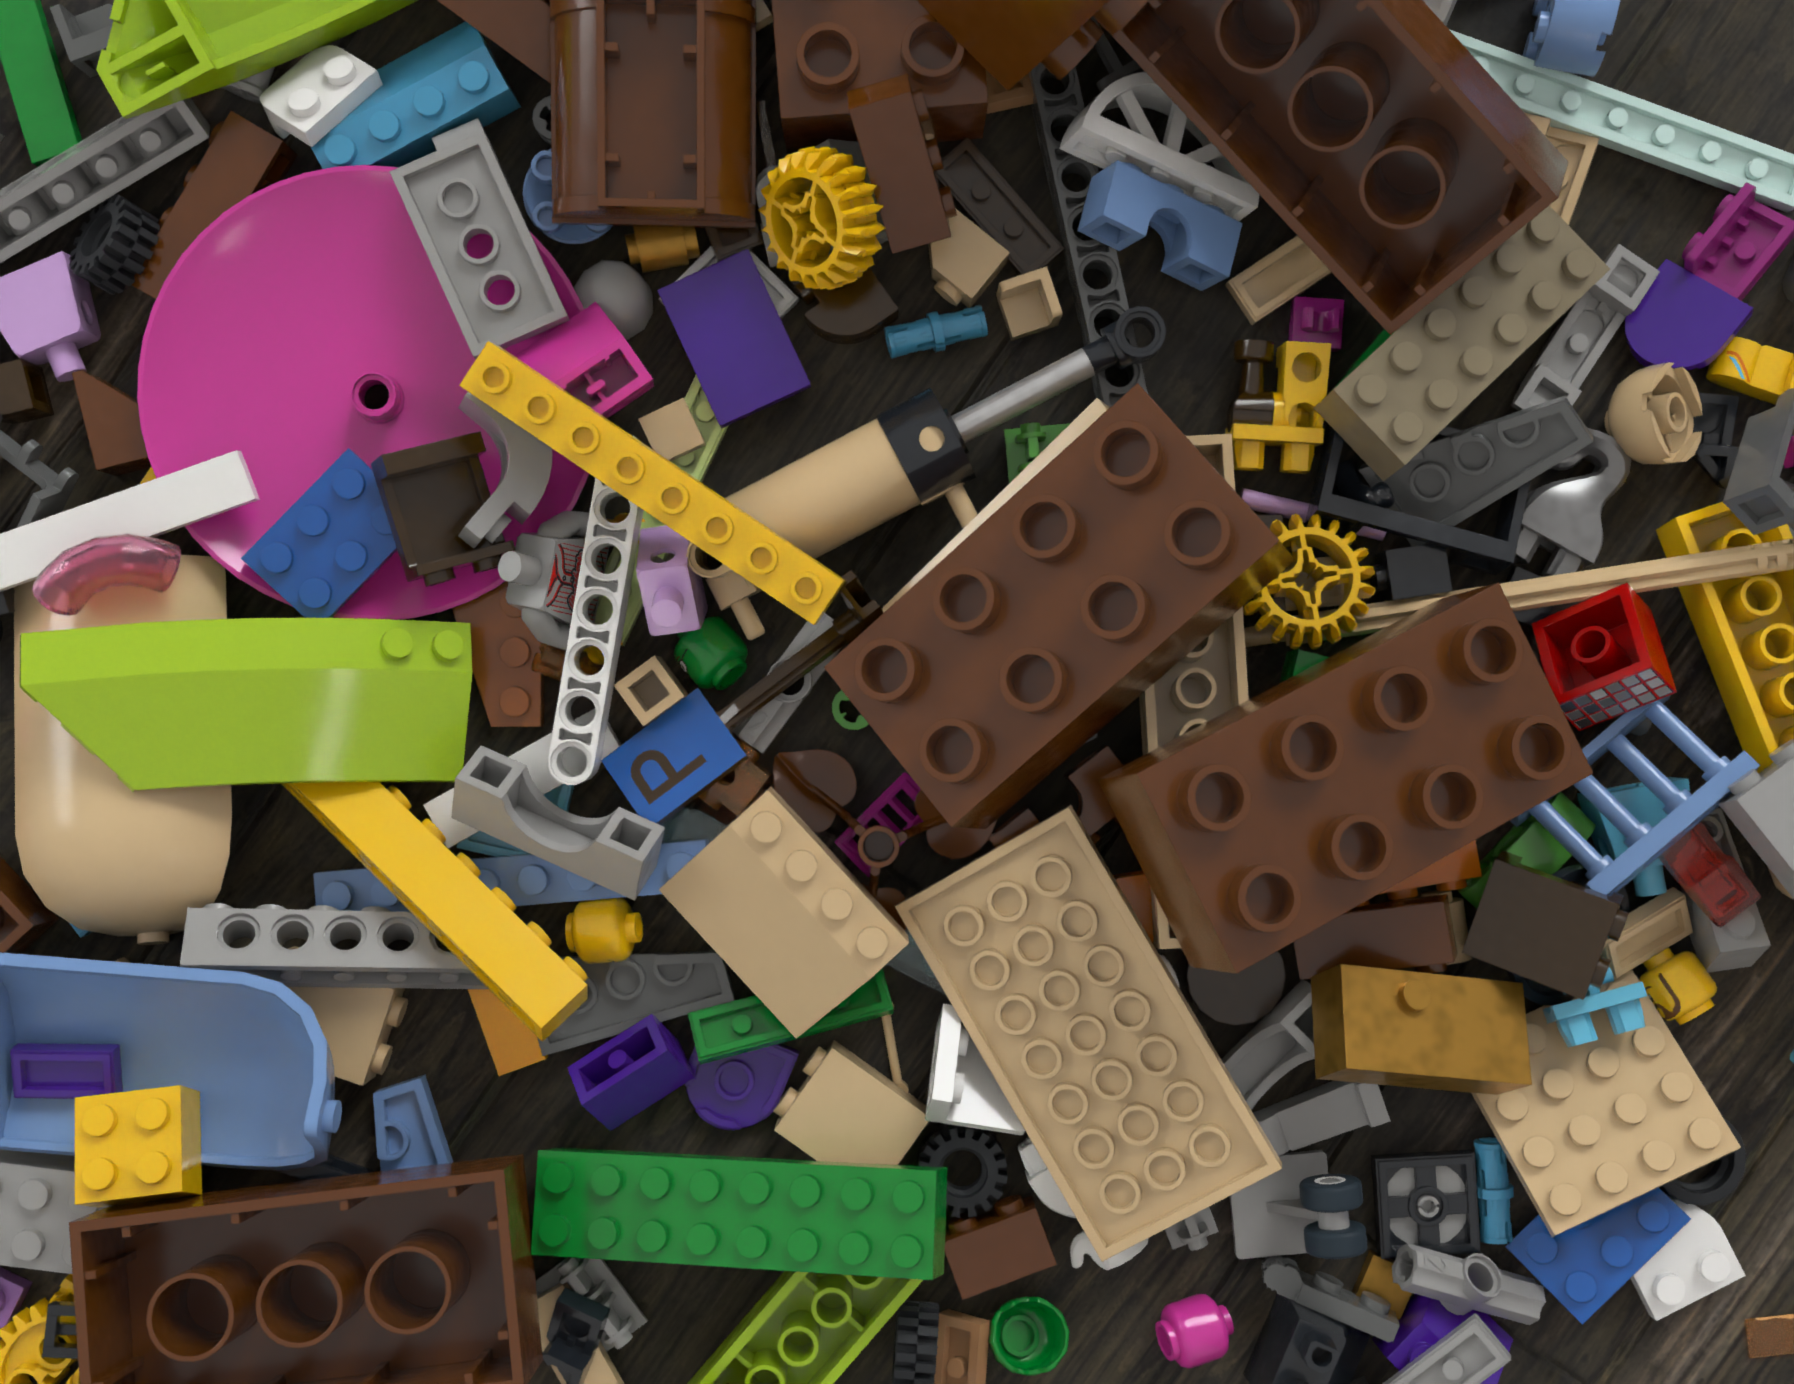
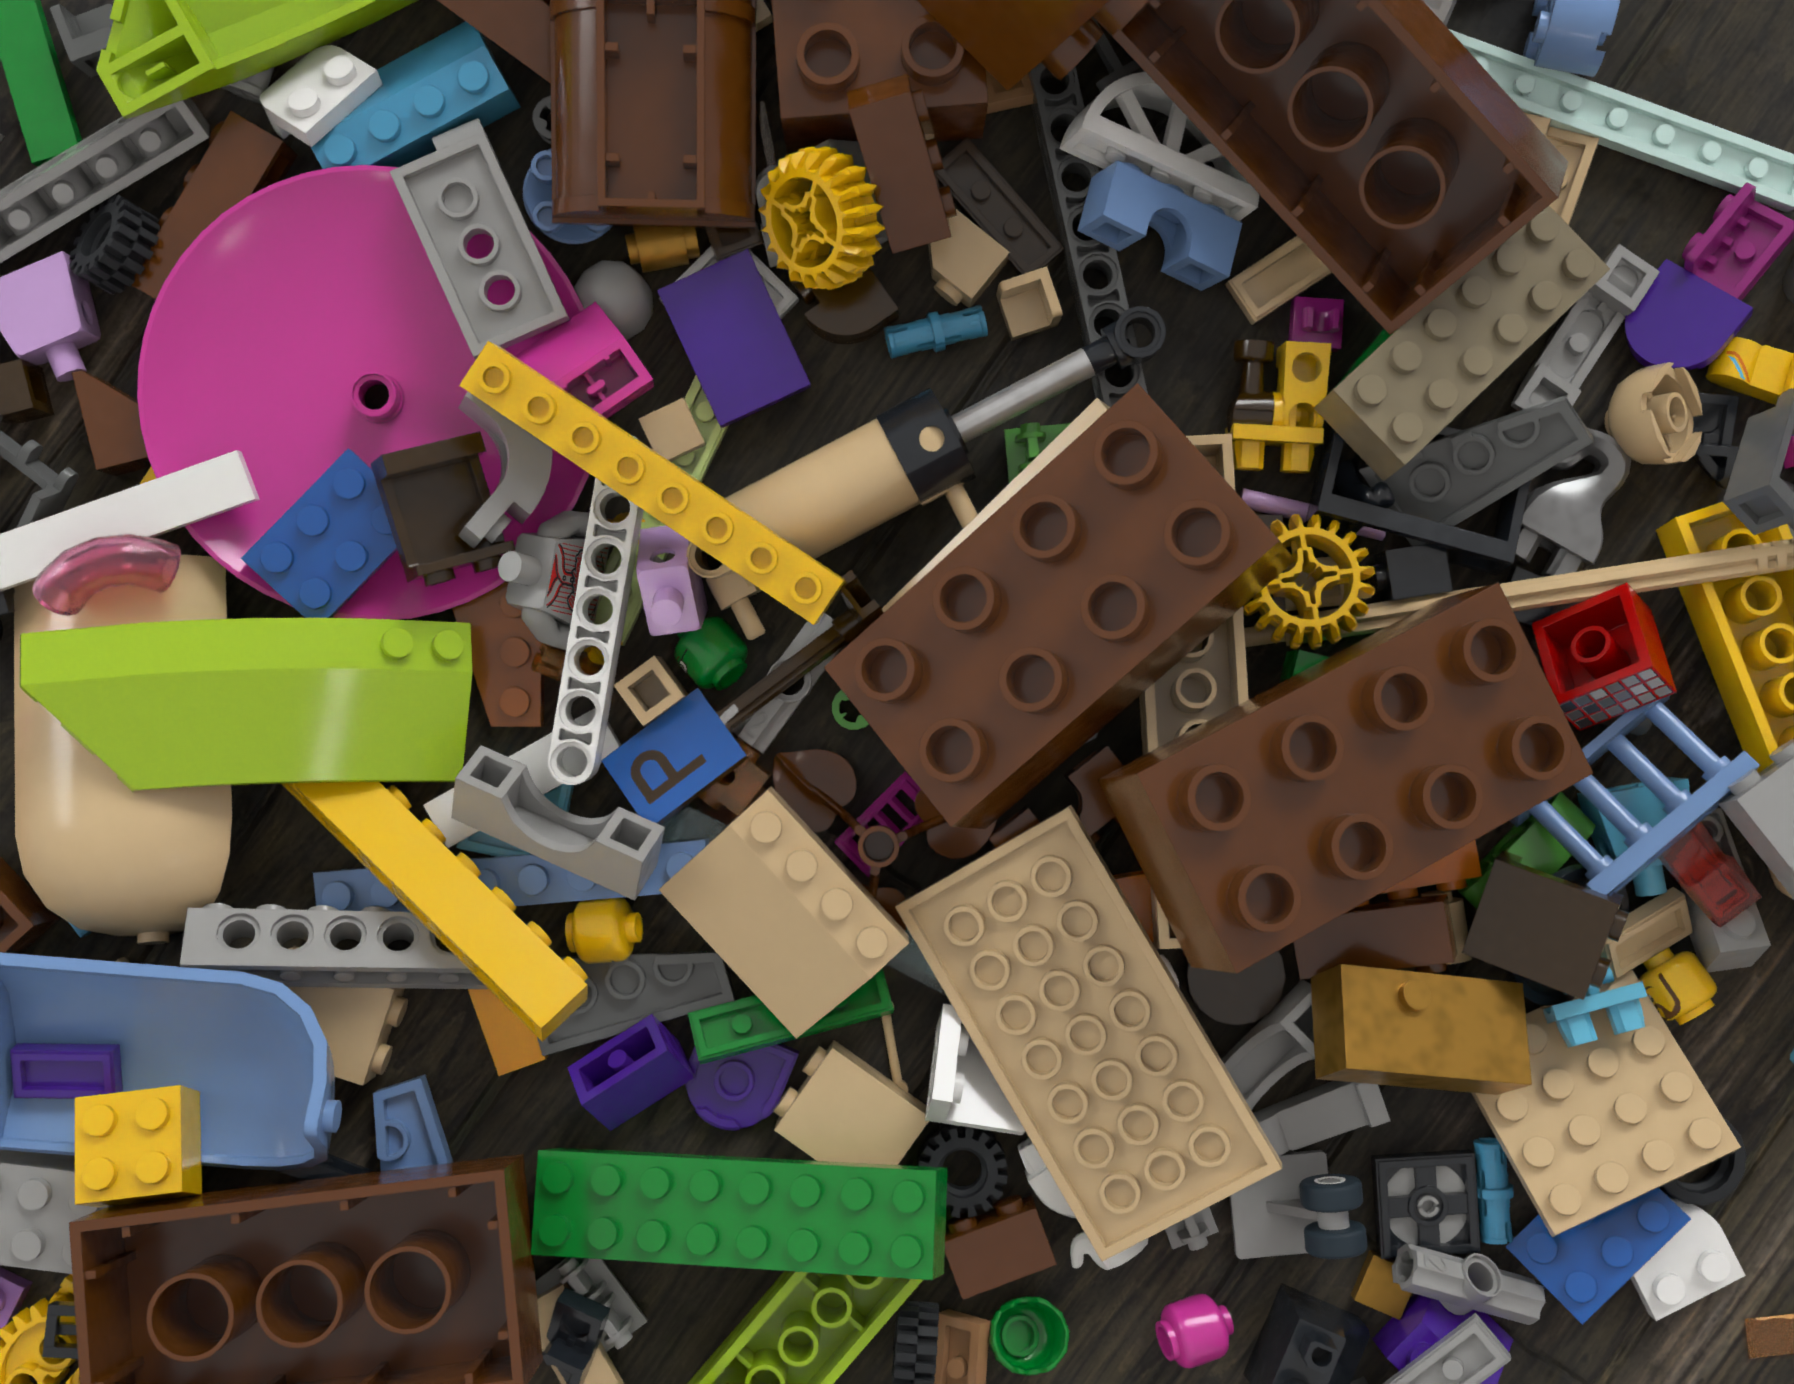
(1326, 1295): dark grey hinge -> none

